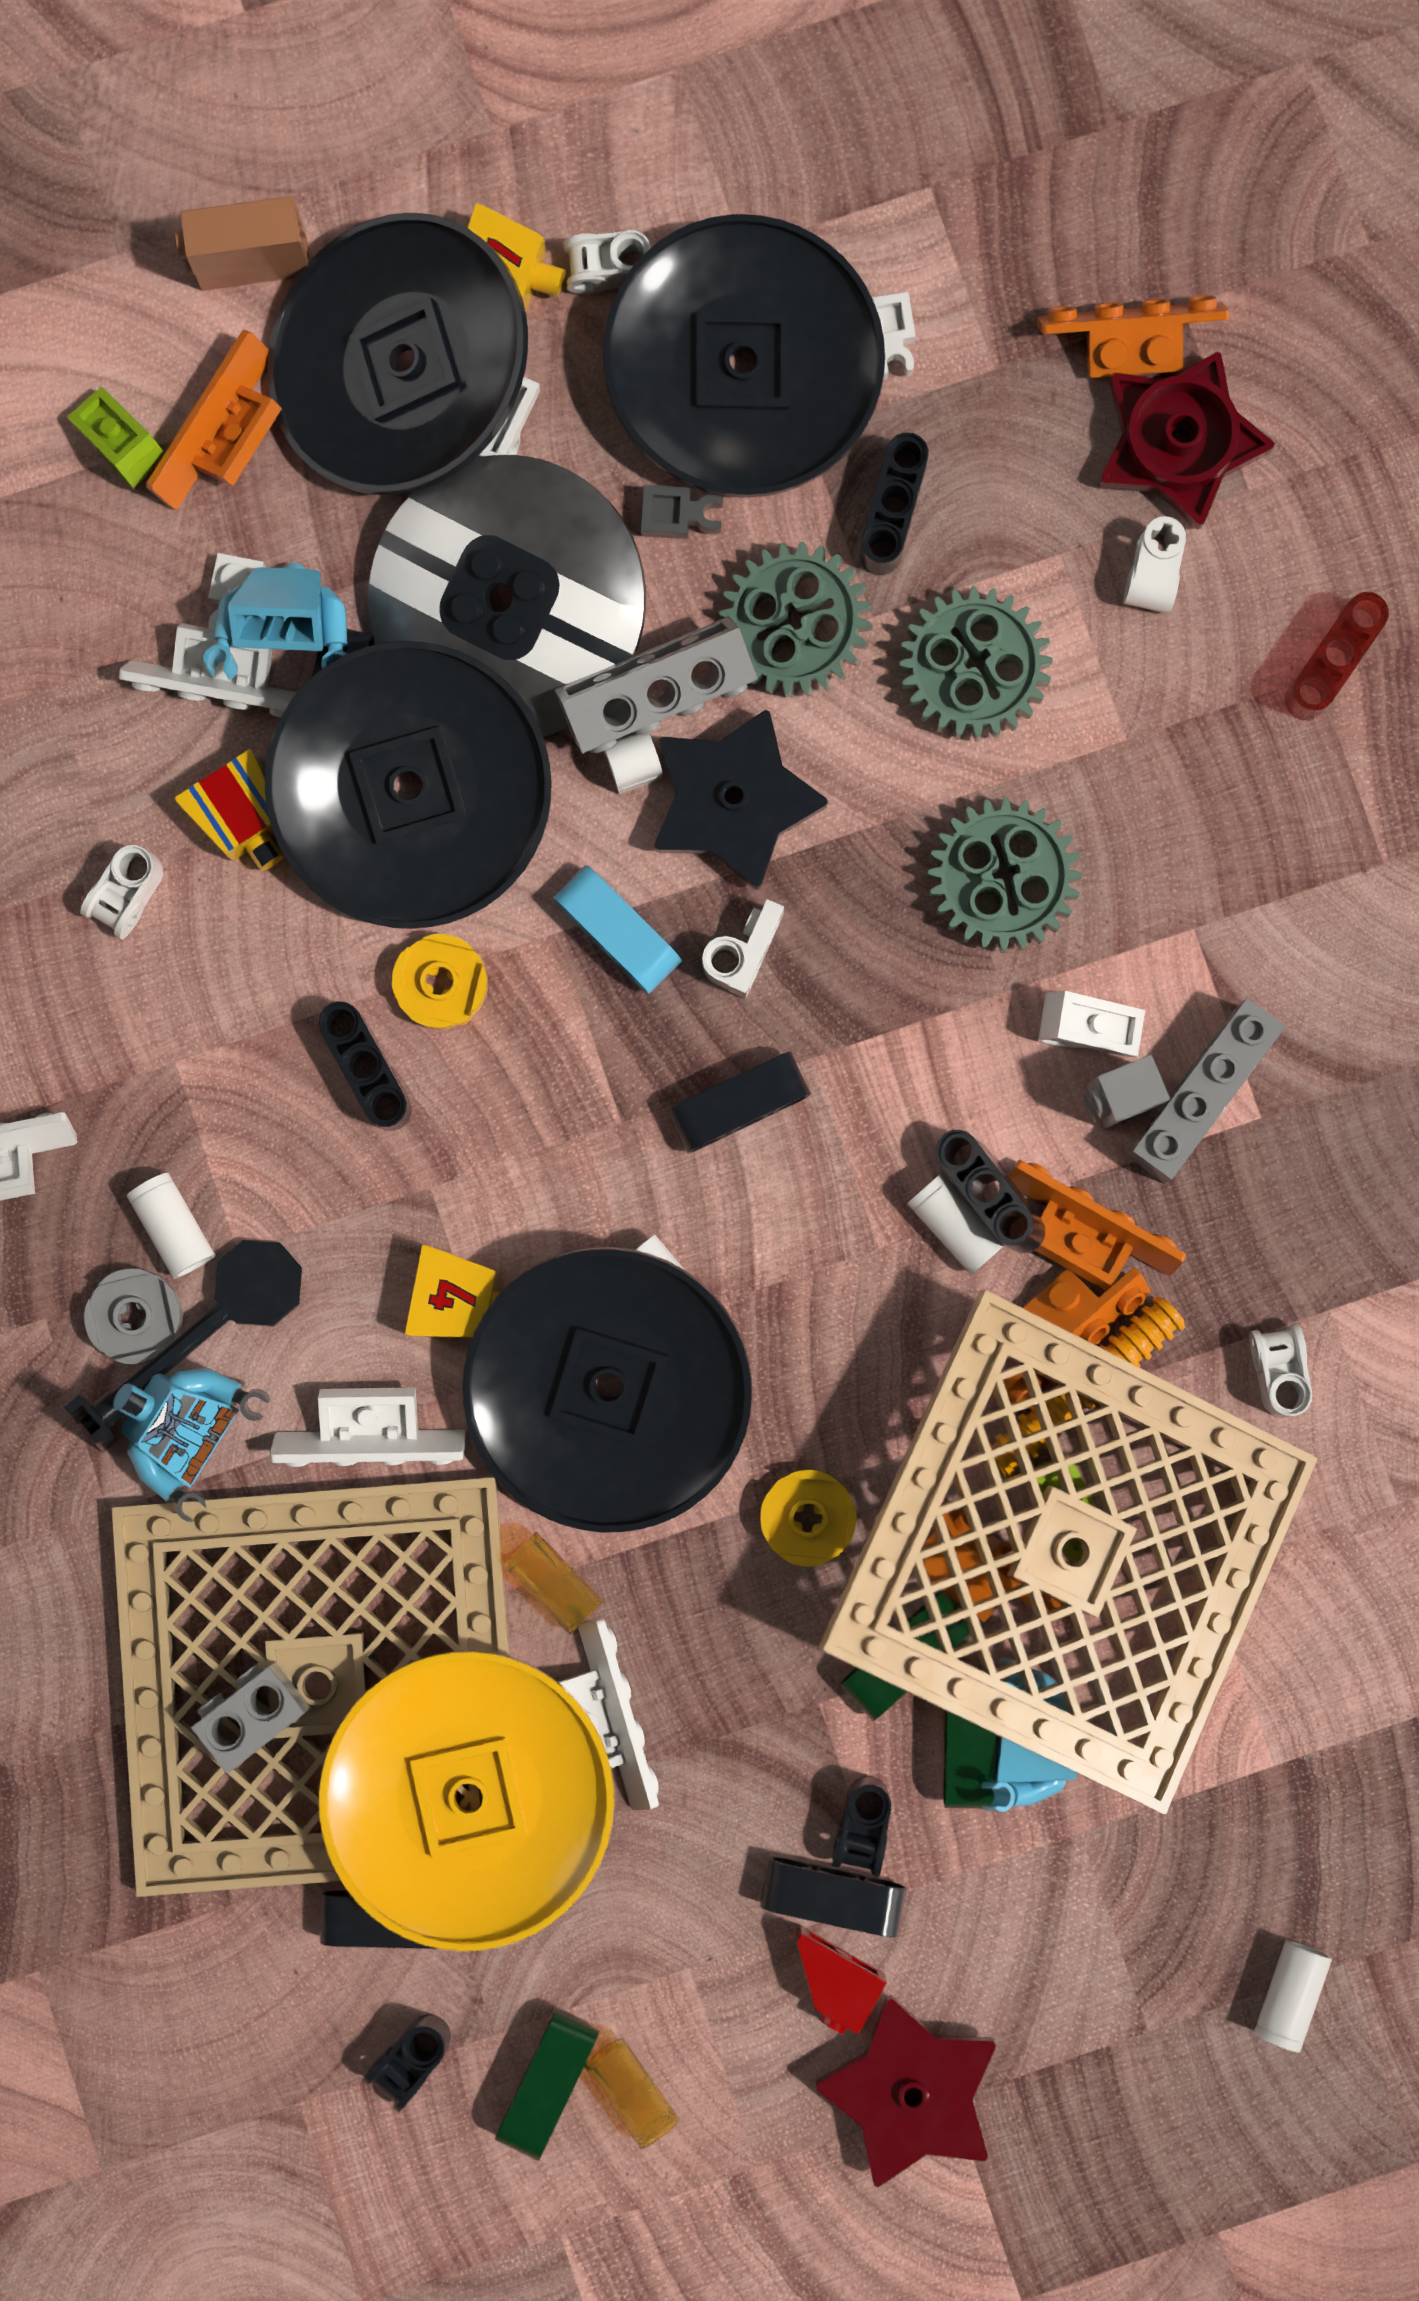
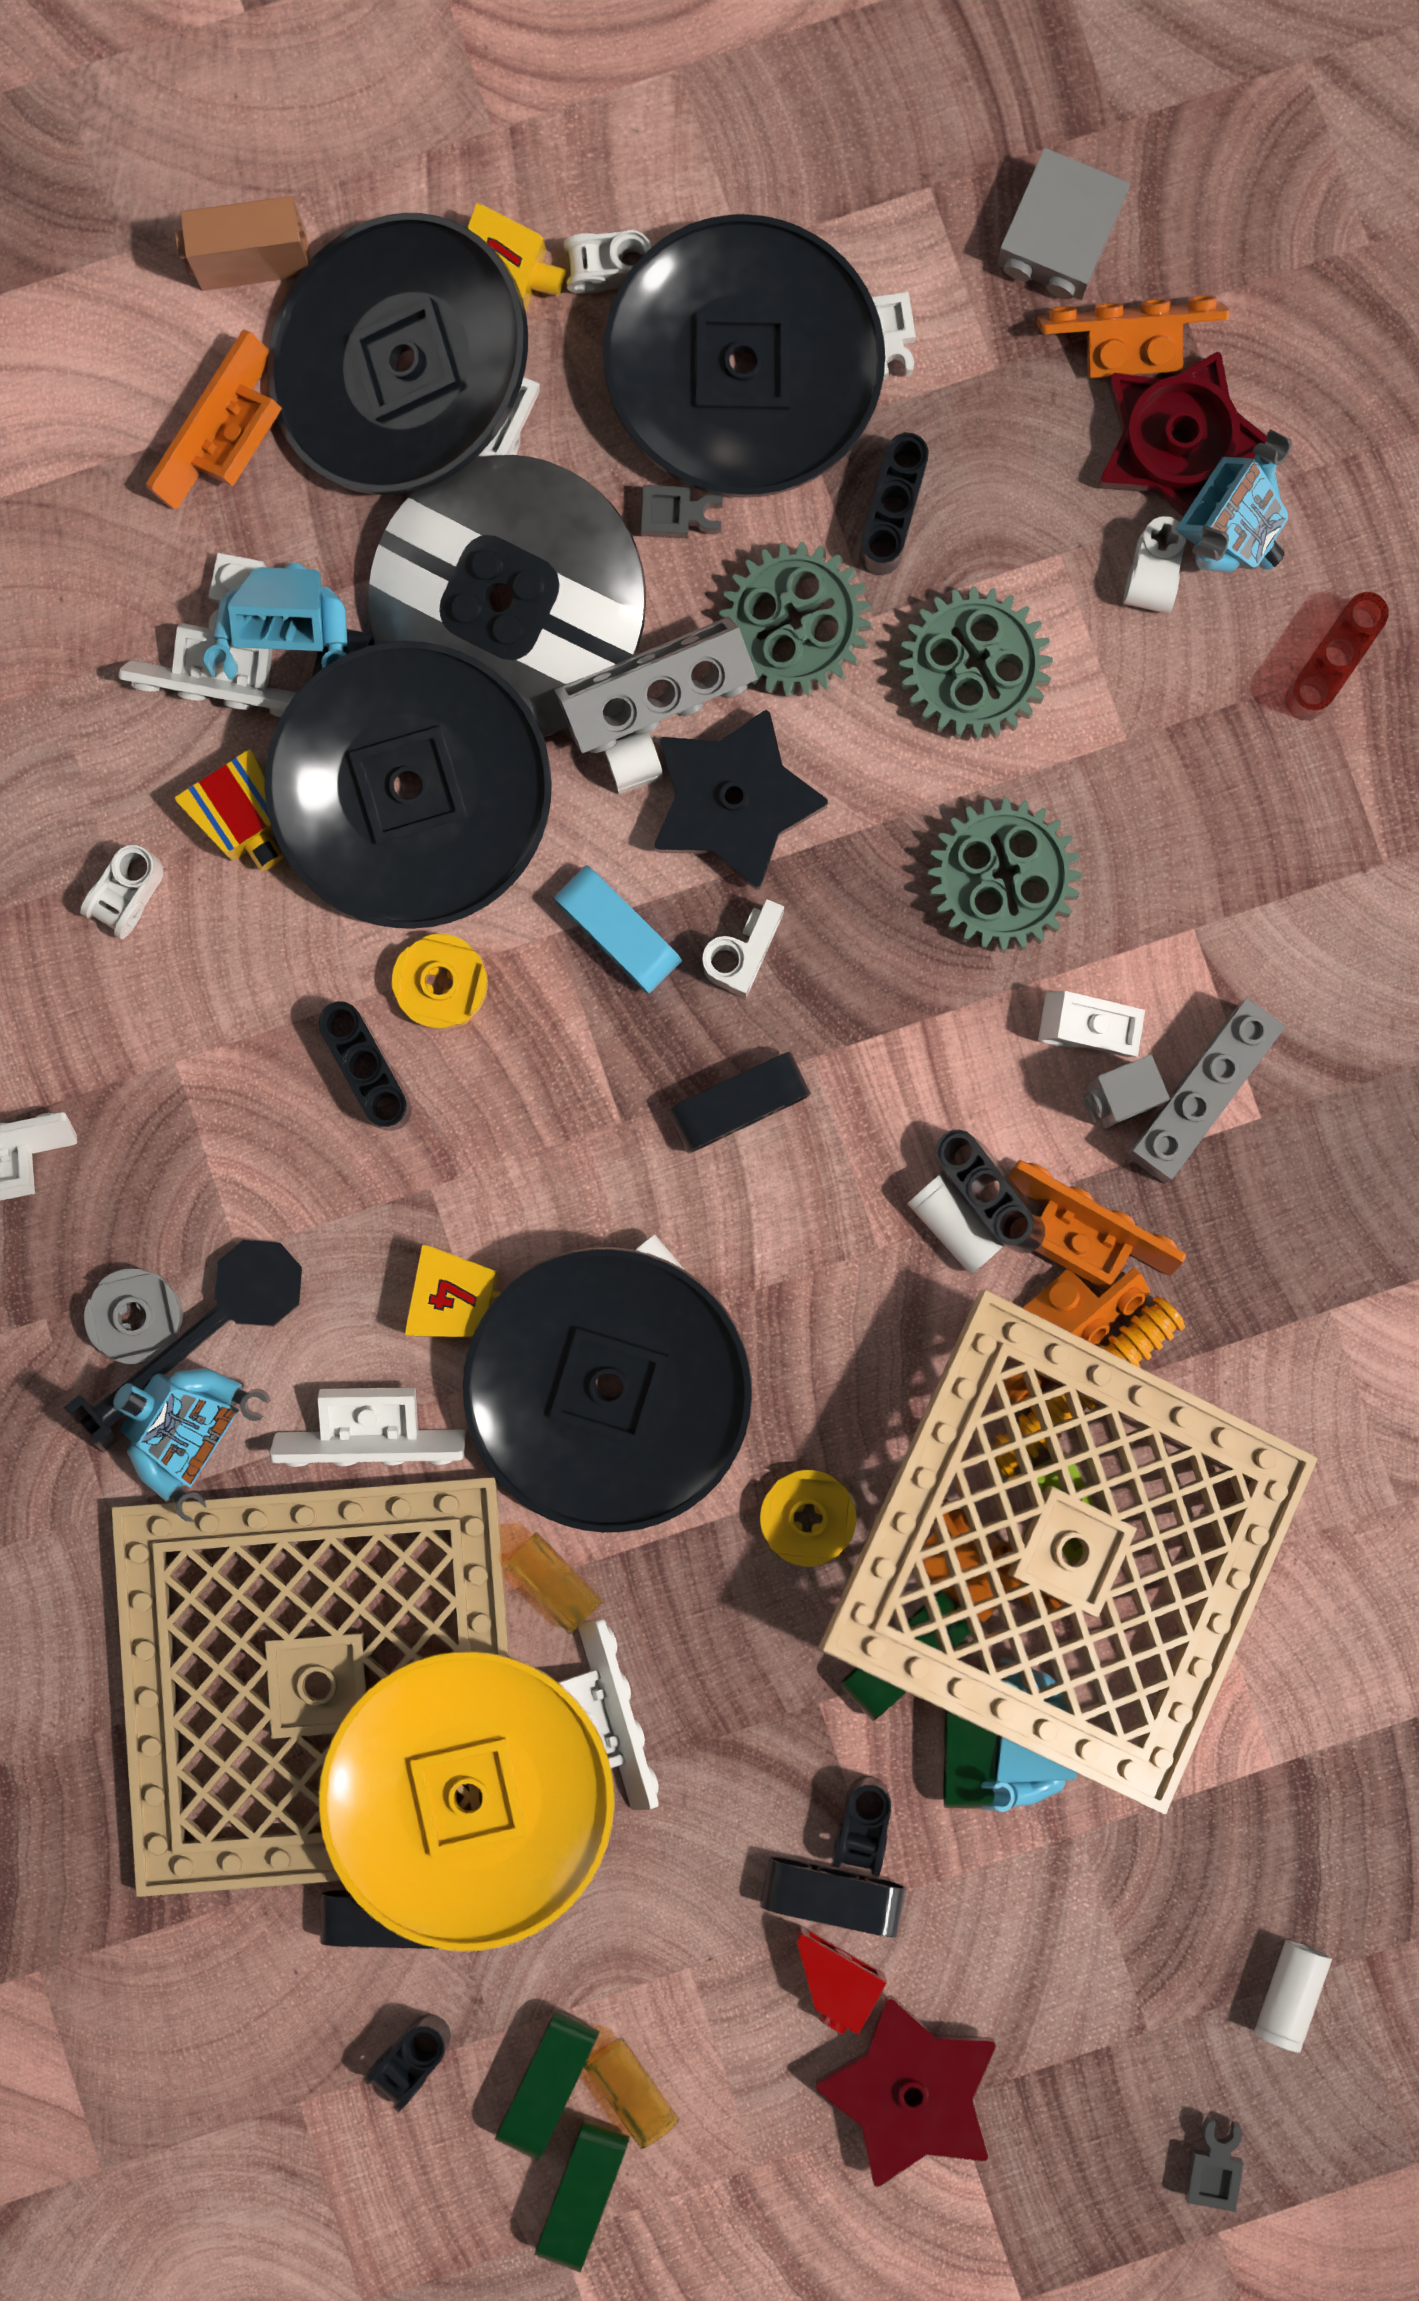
(117, 437): lime plate -> none
(170, 1225): white pin -> none
(255, 1723): light grey brick -> none
(582, 2195): none -> dark green beam
(1062, 225): none -> light grey brick
(1214, 2173): none -> dark grey plate
(1240, 511): none -> torso
(1281, 1367): white piece -> none

